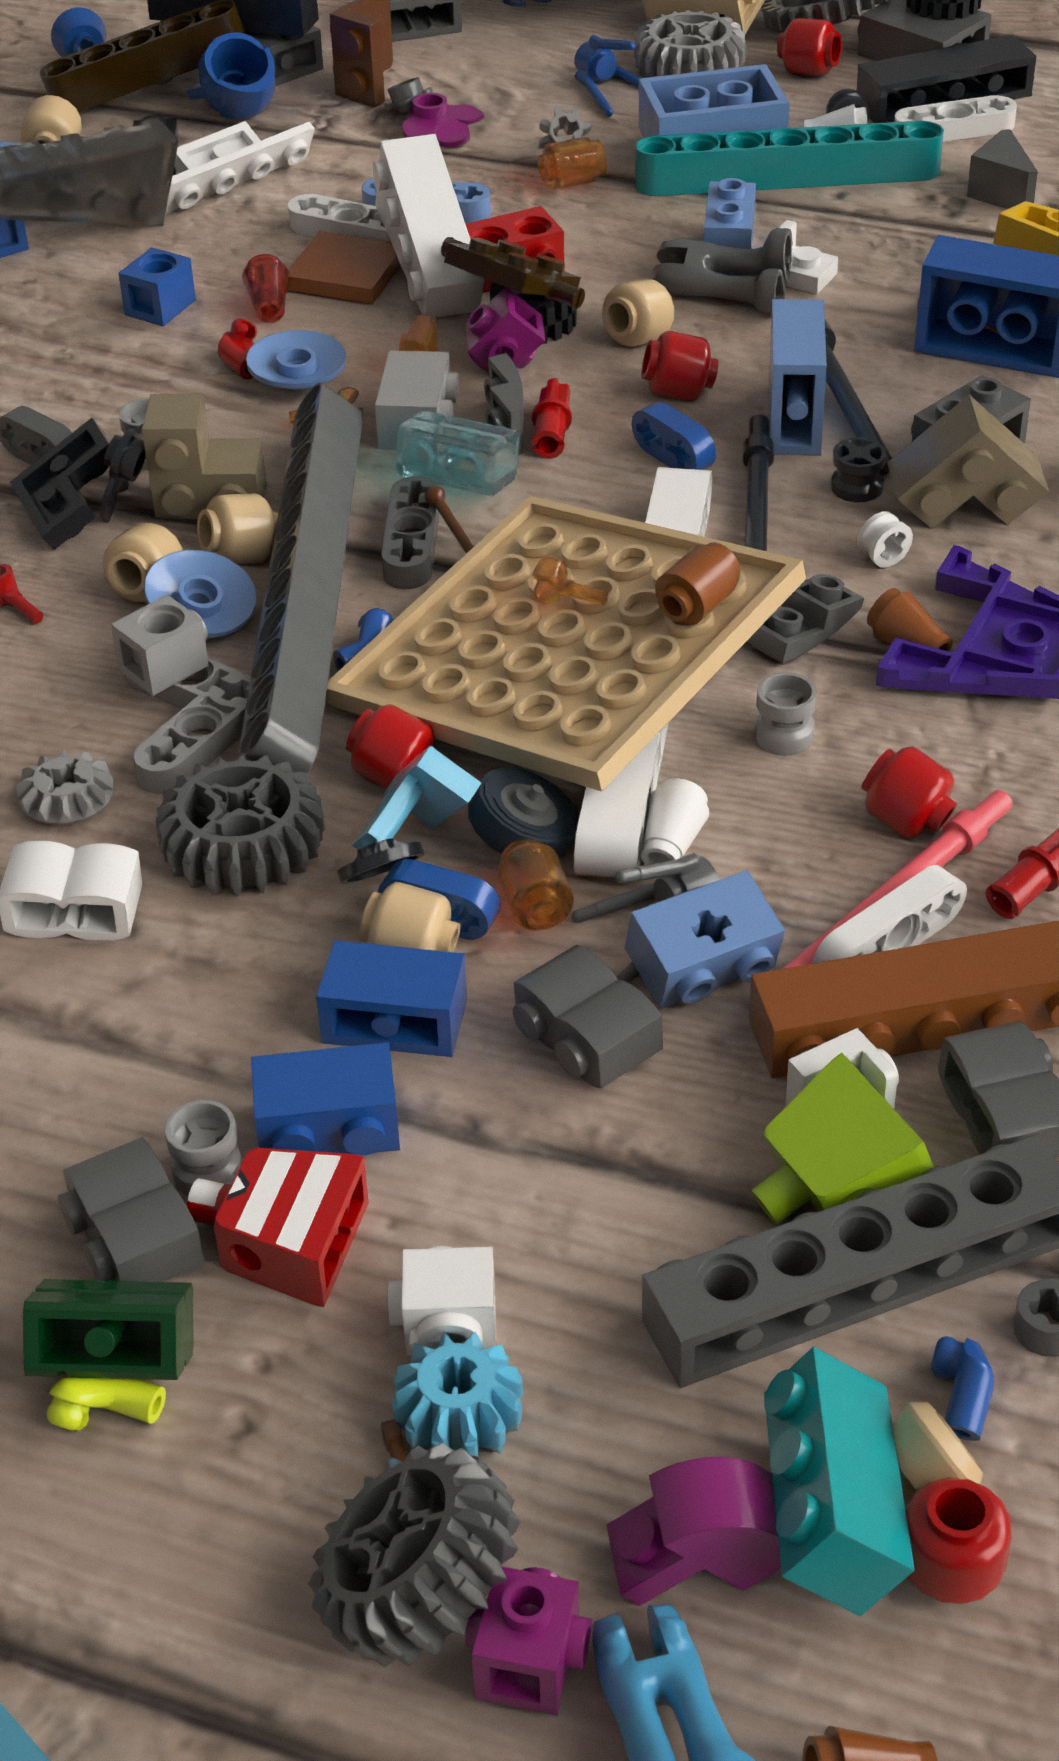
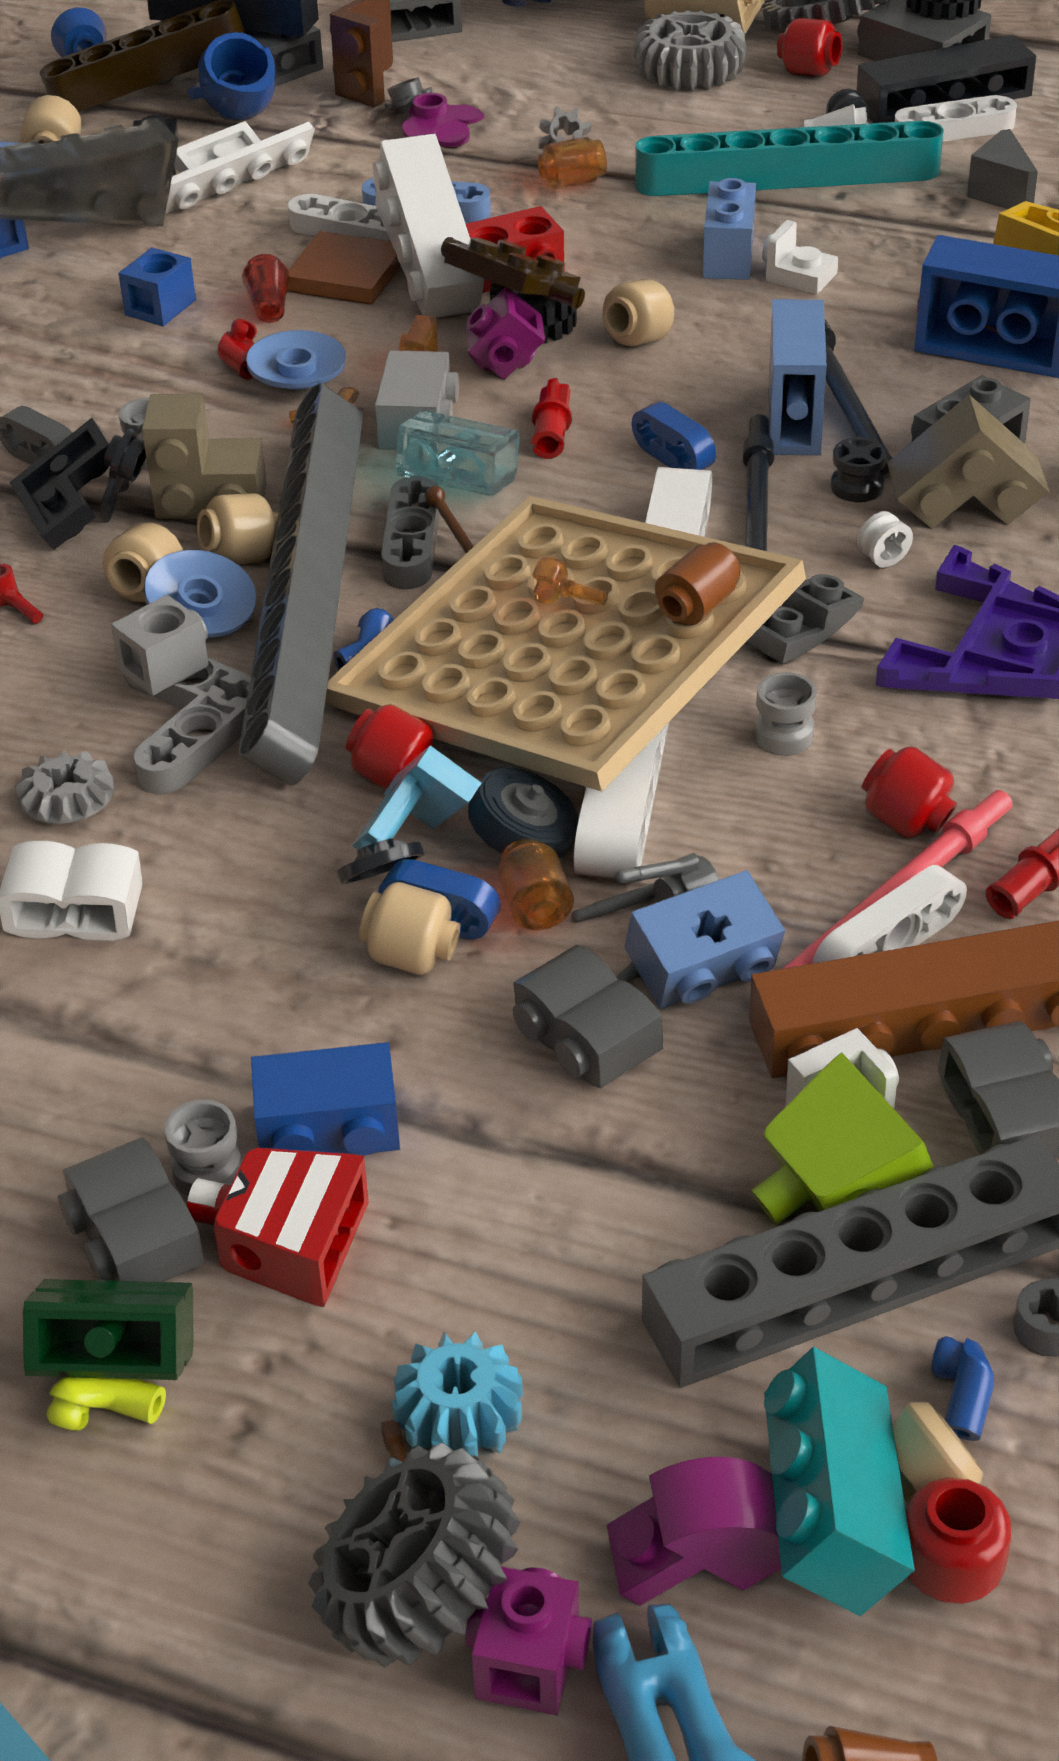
(240, 824): dark grey gear -> none
(392, 997): blue brick -> none
(446, 1293): white brick -> none
(505, 396): dark grey slope -> none
(597, 63): blue plant -> none
(673, 820): white cone -> none
(679, 366): red head -> none
(693, 265): dark grey piece -> none
(712, 102): medium blue brick -> none
(903, 617): dark orange cone -> none

